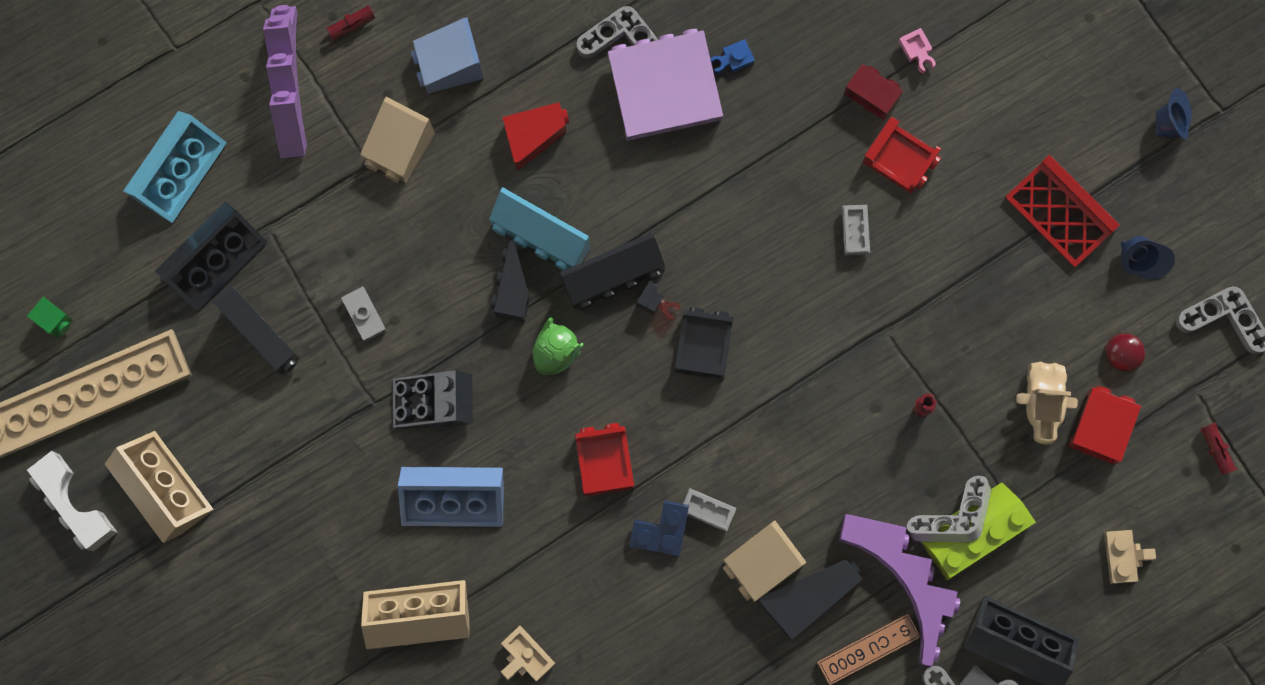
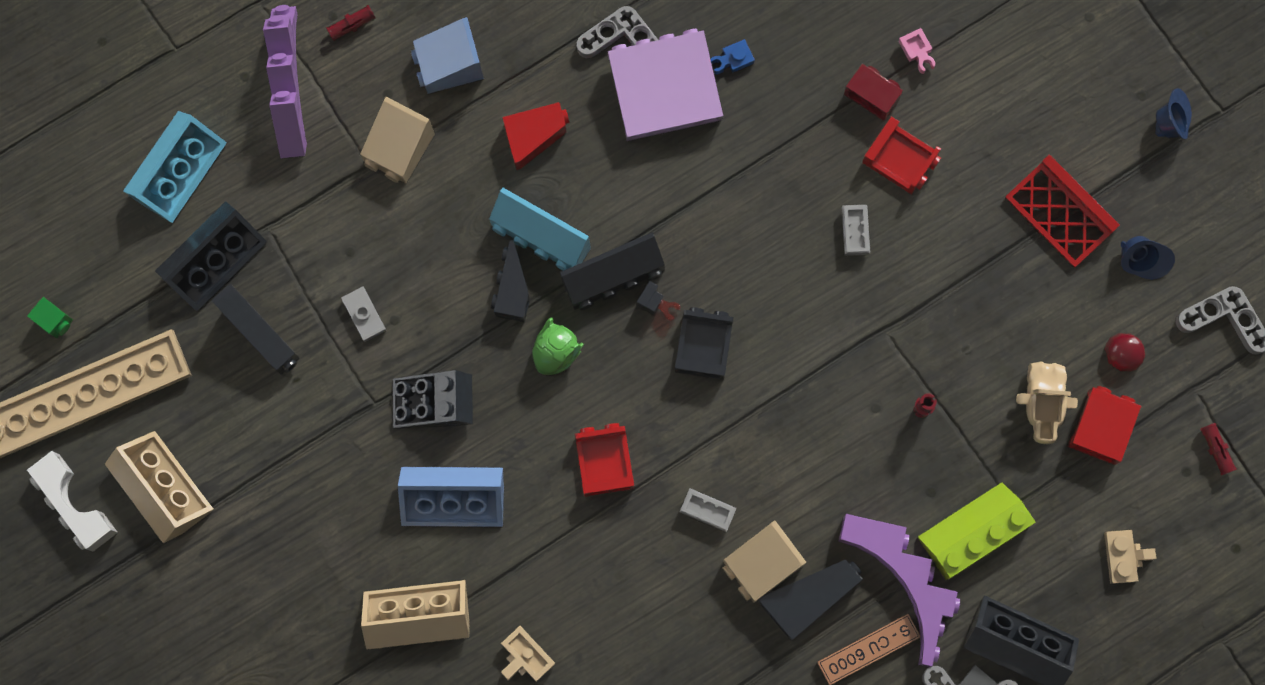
(662, 537): dark blue plate -> none
(958, 523): light grey beam -> none

